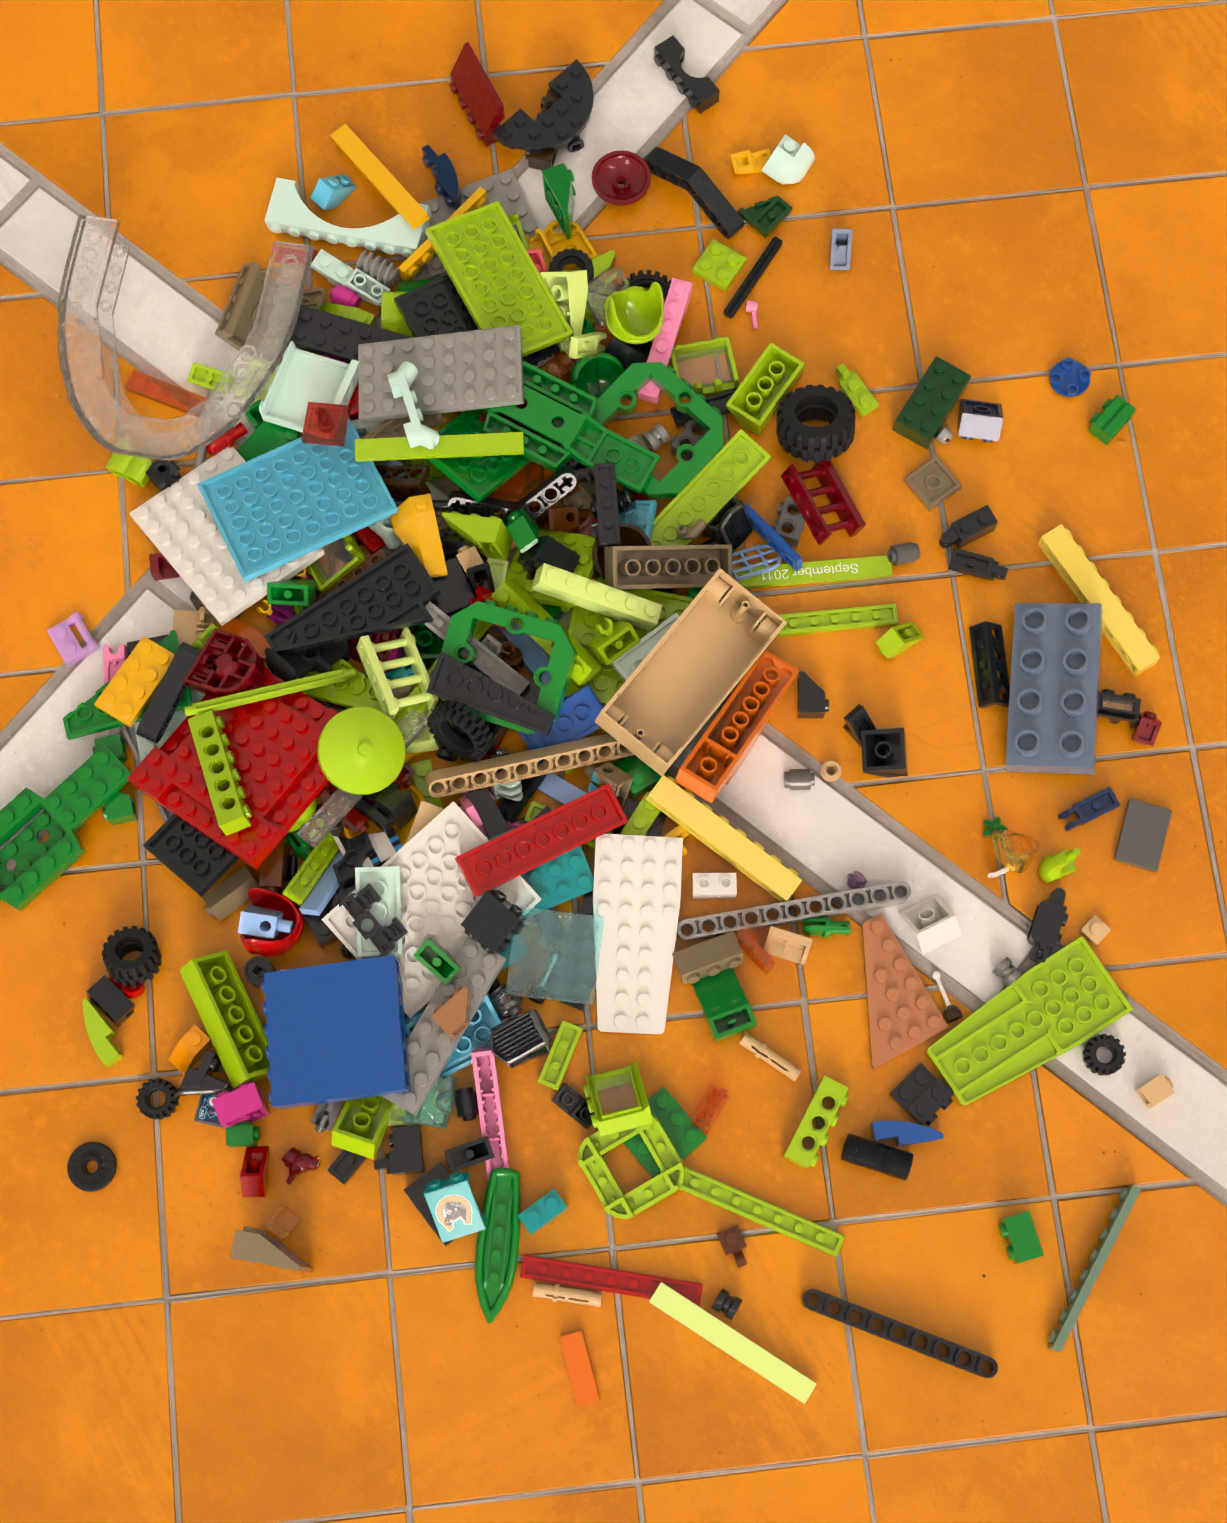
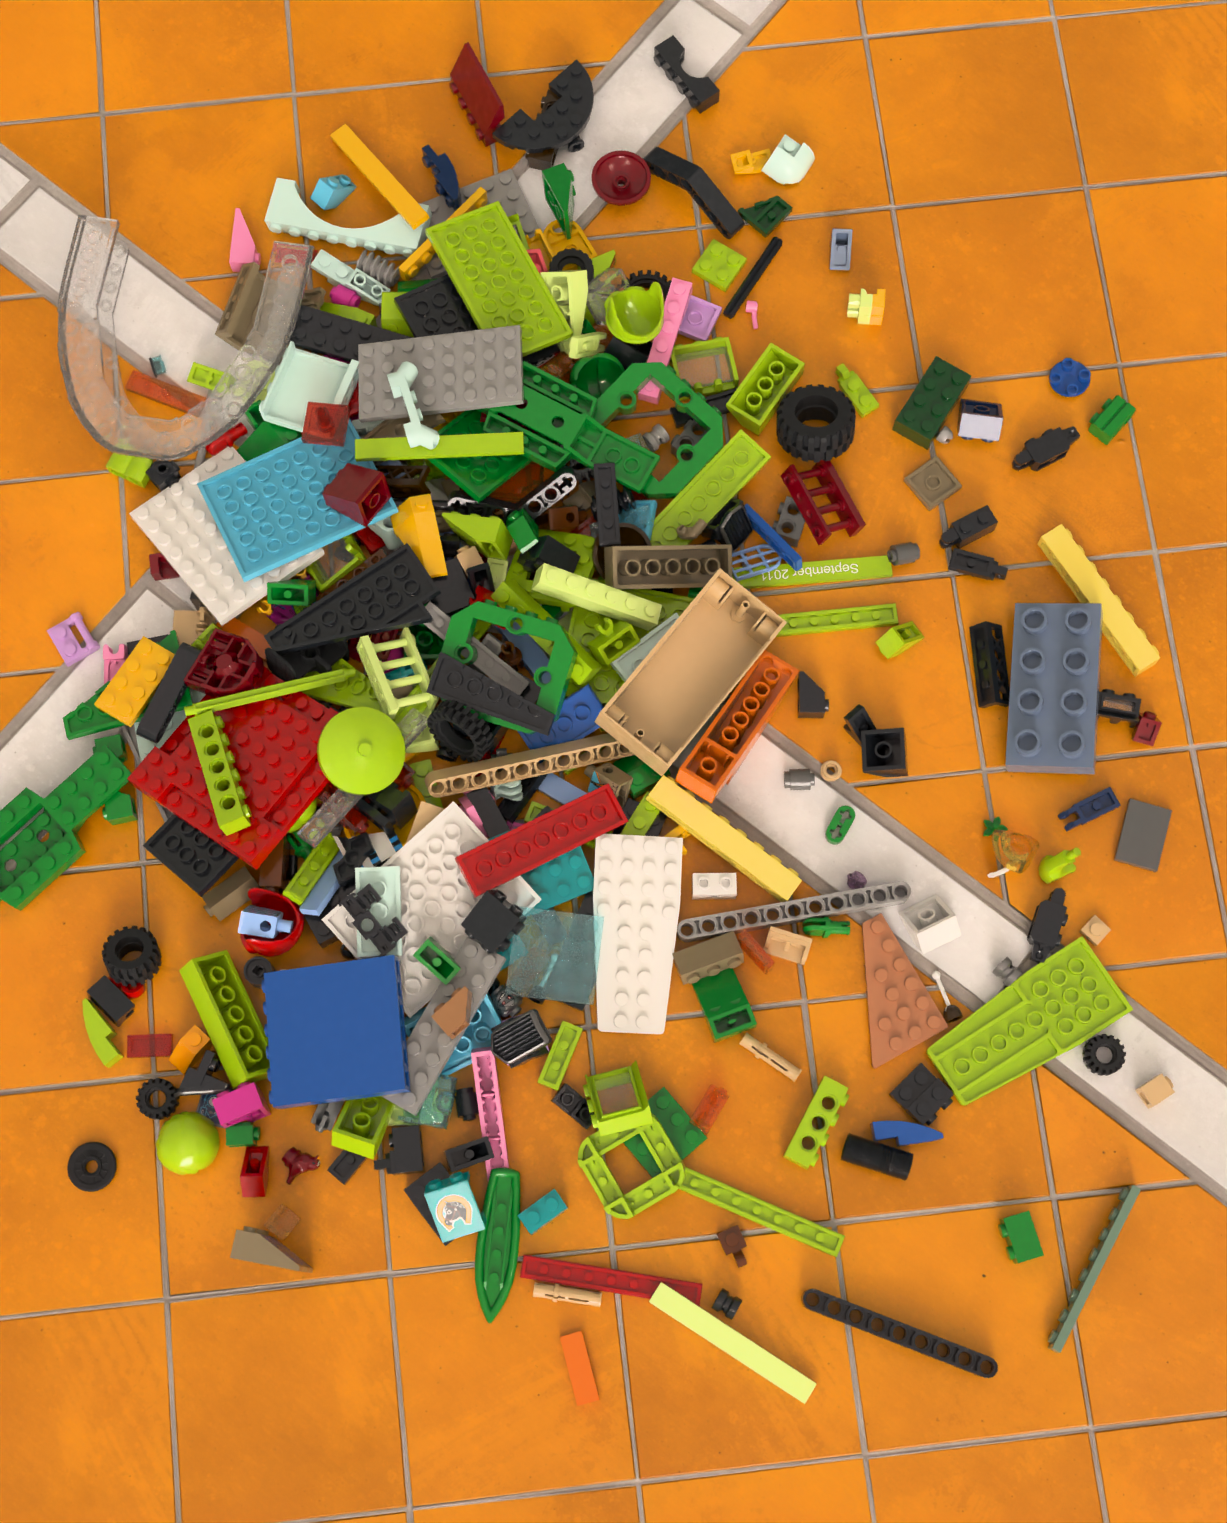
(149, 1045): none -> clear red tile
(157, 365): none -> clear light blue piece
(187, 1143): none -> lime piece
(242, 245): none -> bright pink slope
(357, 493): none -> dark red slope
(699, 319): none -> lavender plate
(836, 822): none -> green beam
(867, 307): none -> yellowish green hips
(1046, 449): none -> black hinge

